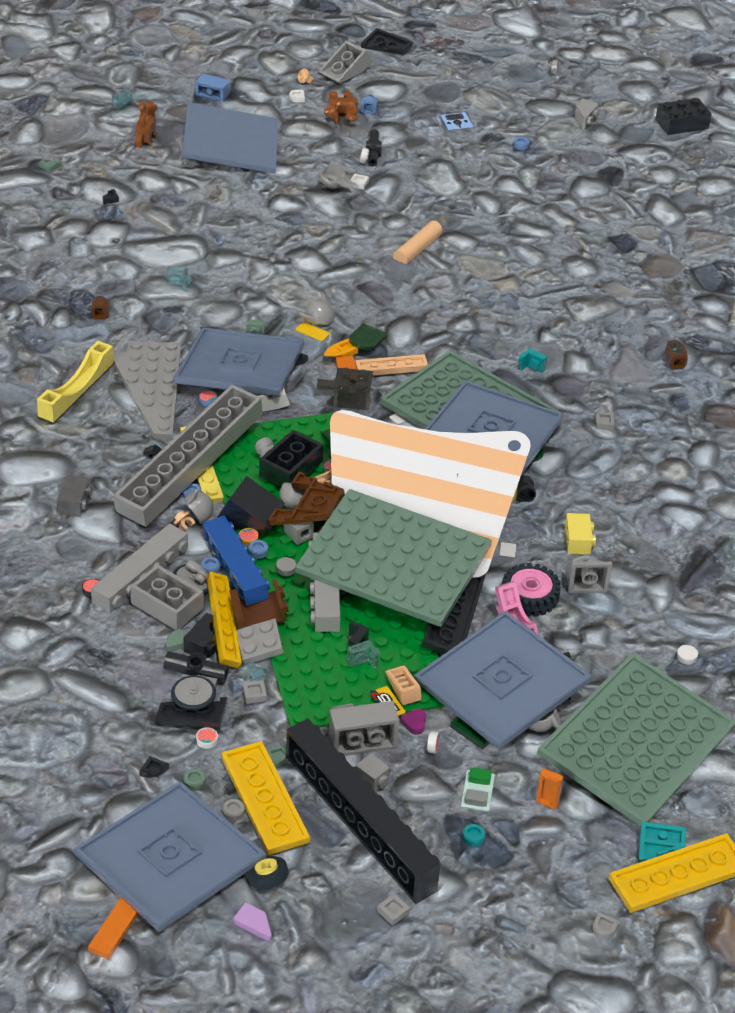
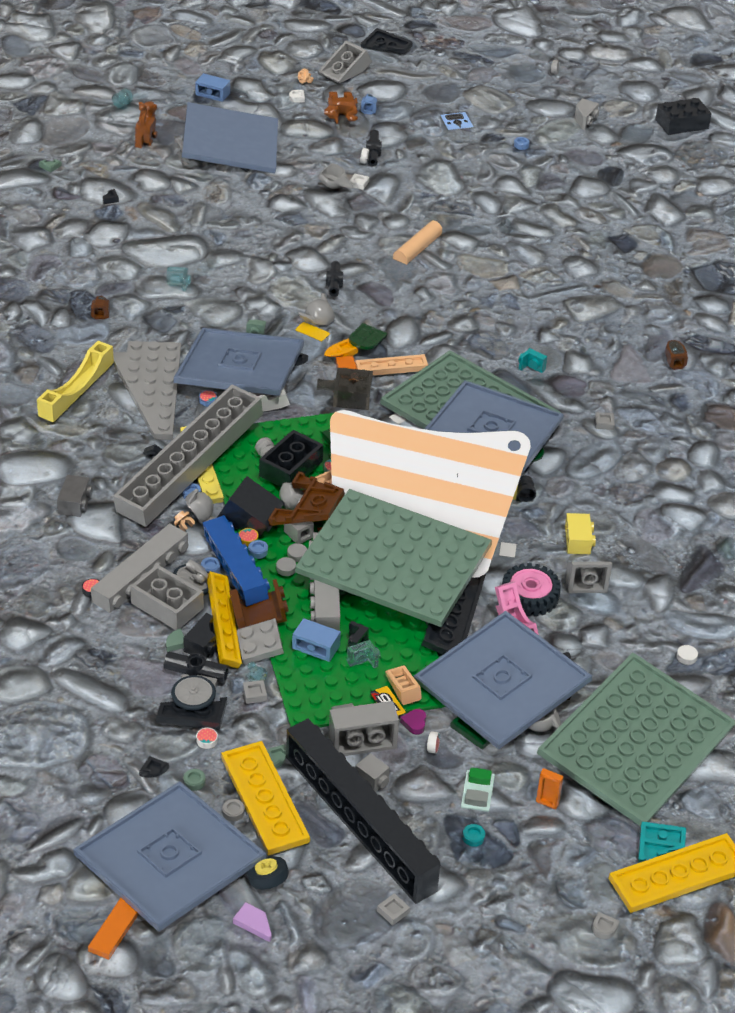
(296, 551): none -> light grey tile
(316, 639): none -> medium blue brick
(334, 279): none -> black pin

